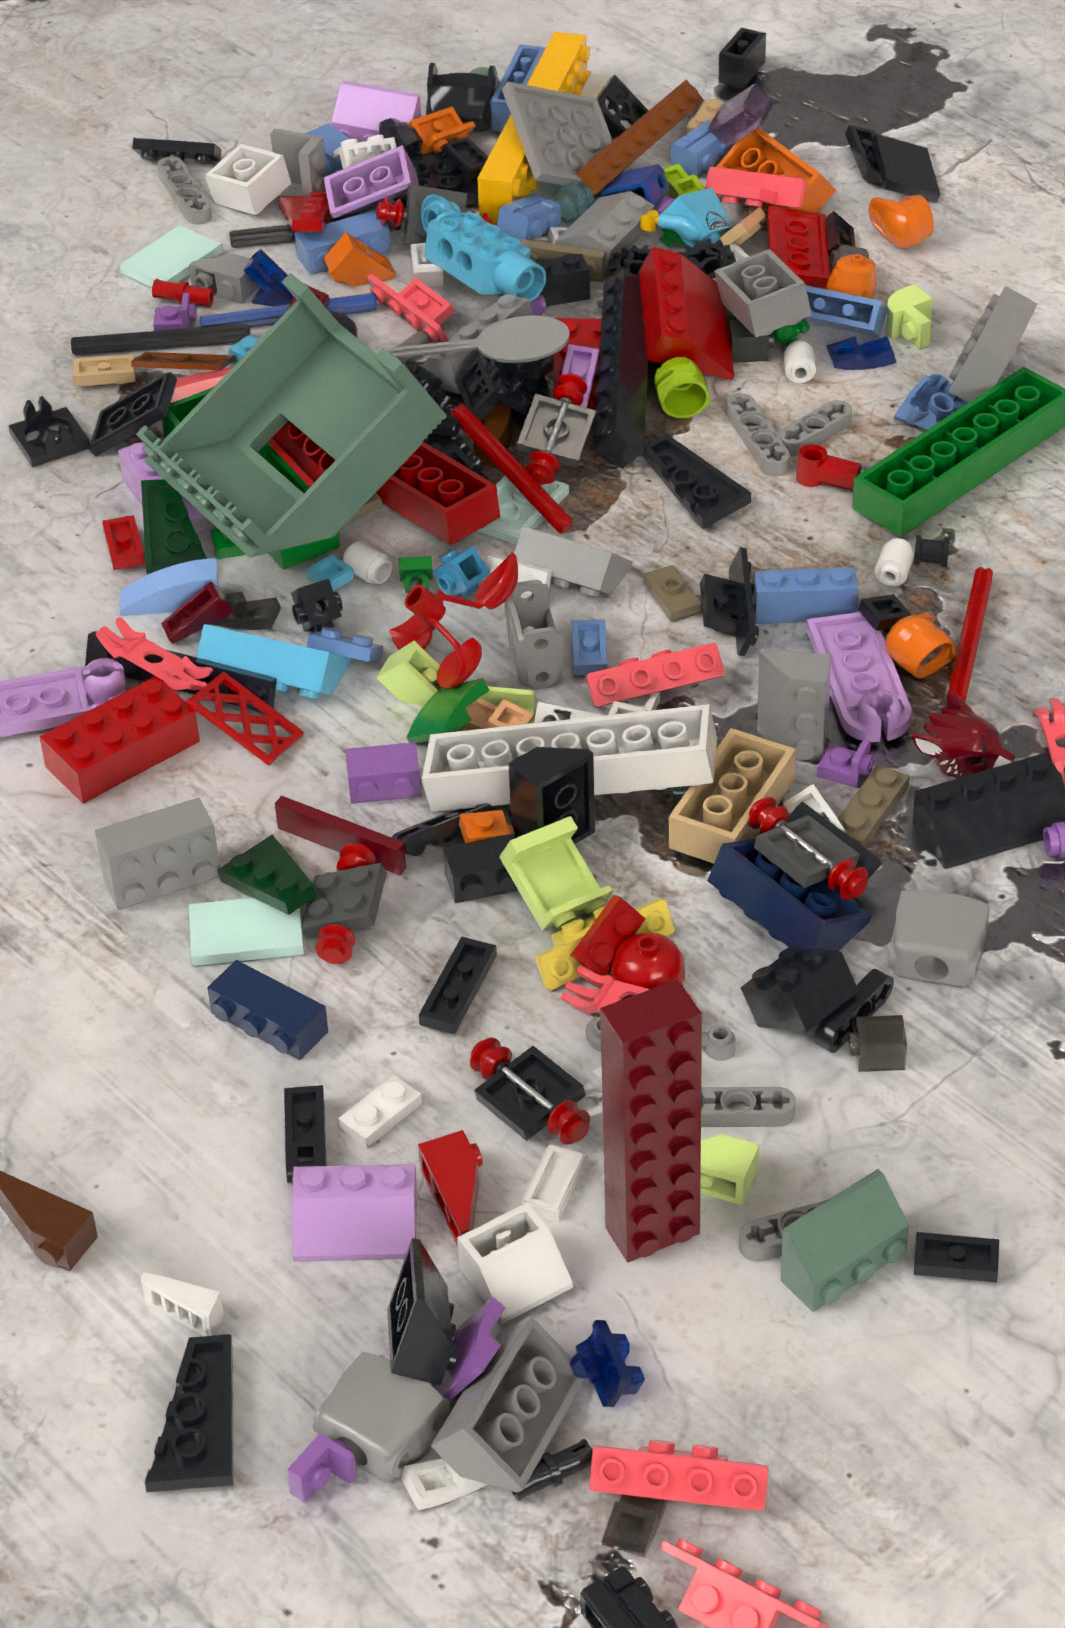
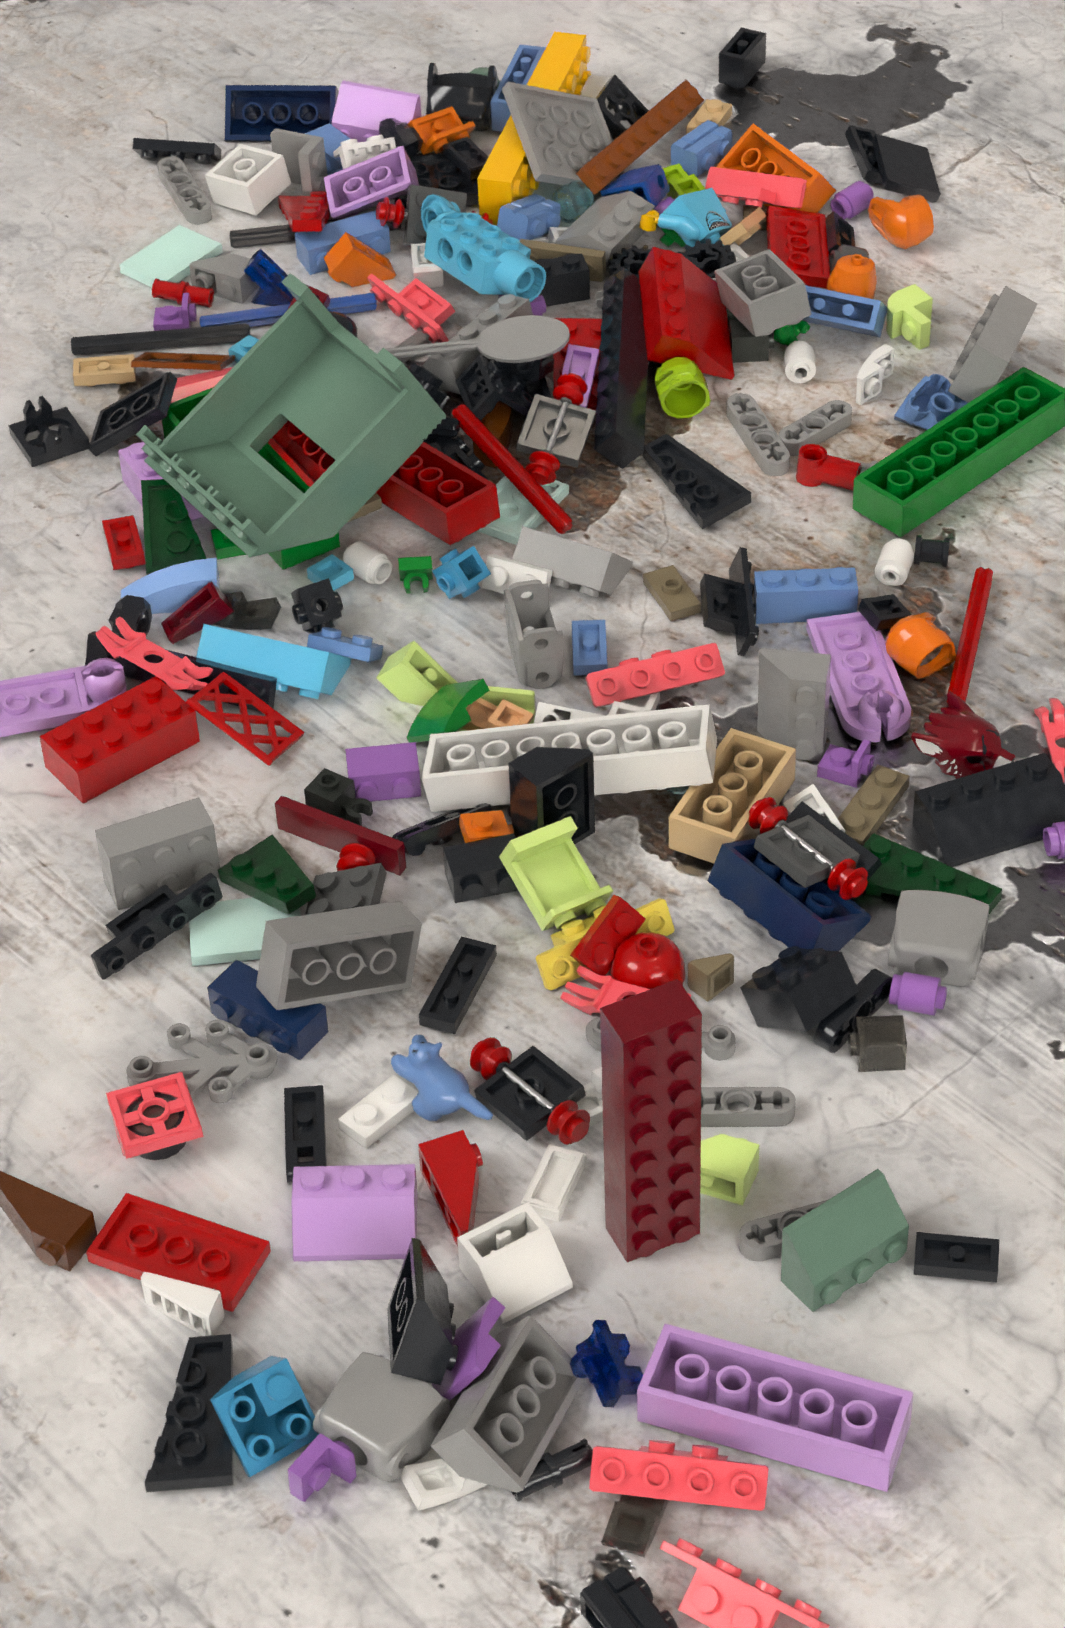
(134, 611): none -> black rock
(152, 921): none -> black bracket
(154, 1117): none -> coral piece
(178, 1246): none -> red plate
(247, 1061): none -> light grey plant
(259, 109): none -> dark blue slope
(265, 1414): none -> dark azure slope
(336, 796): none -> pearl dark grey brick
(338, 955): none -> light grey brick
(430, 609): red plant -> none
(439, 1085): none -> medium blue animal
(711, 975): none -> dark tan slope
(741, 115): clear purple brick -> none
(775, 1407): none -> lavender brick
(852, 200): none -> medium lavender brick
(852, 356): clear blue slope -> none
(872, 372): none -> white slope
(911, 870): none -> dark green wing
(917, 993): none -> medium lavender brick

